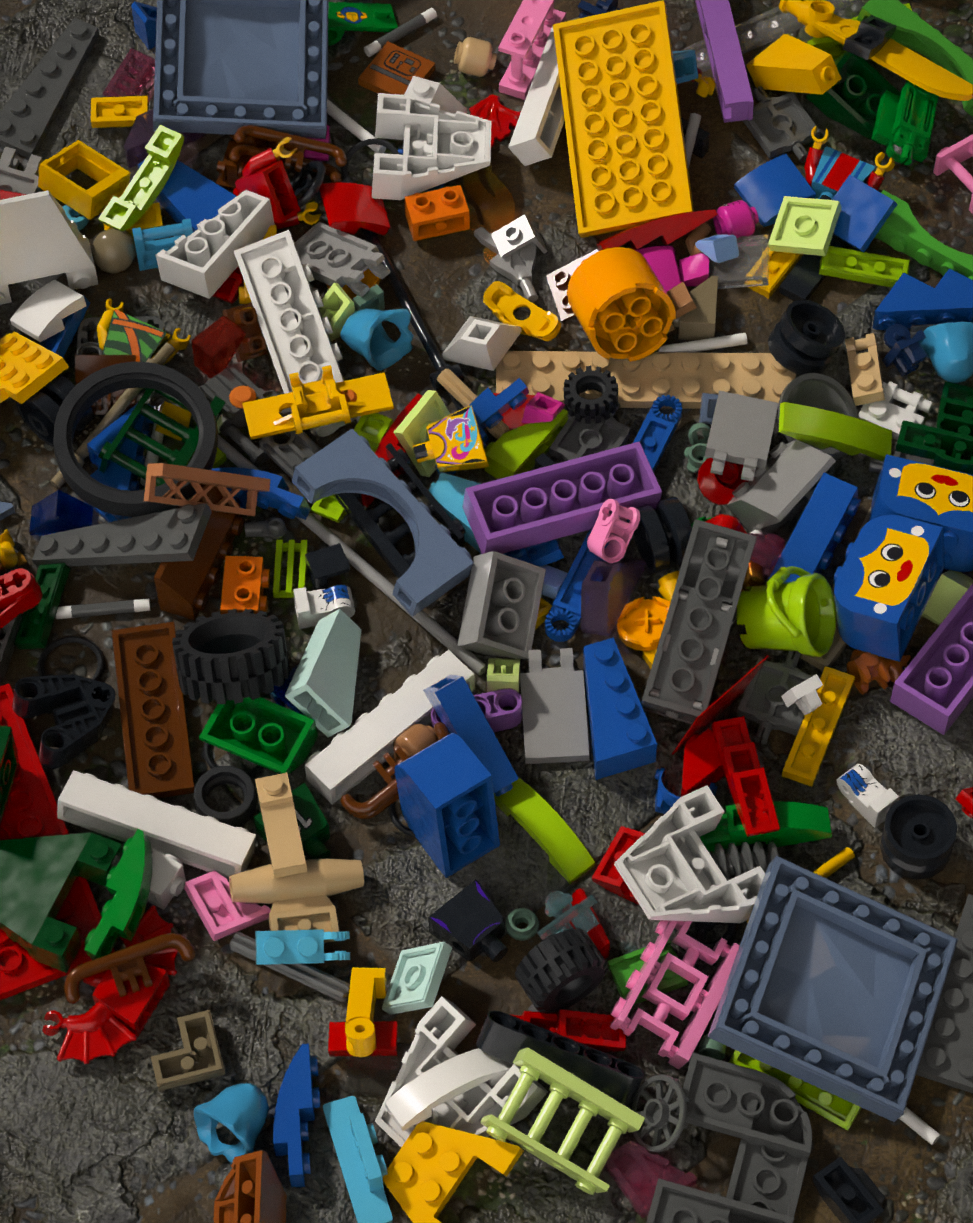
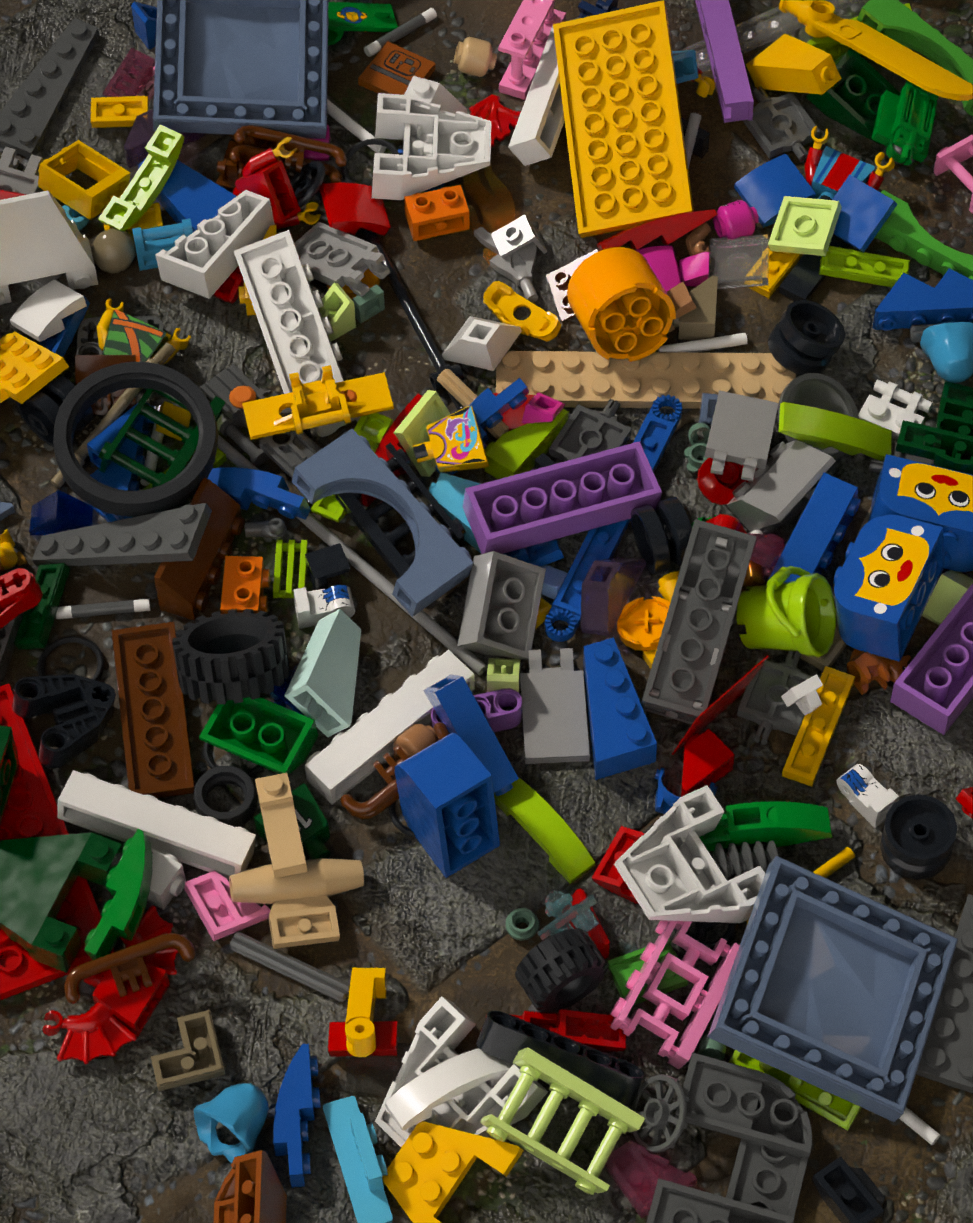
(208, 478): nougat fence -> none
(216, 346): clear red slope -> none
(253, 342): reddish brown hips -> none
(297, 946): medium azure hinge -> none
(367, 337): dark azure piece -> none
(417, 978): light aqua plate -> none
(470, 924): black torso -> none
(590, 381): black tyre -> none
(613, 530): bright pink piece -> none
(719, 247): light blue slope -> none
(745, 776): red slope -> none
(865, 370): tan plate -> none
(870, 37): black slope -> none
(904, 351): dark blue hips -> none

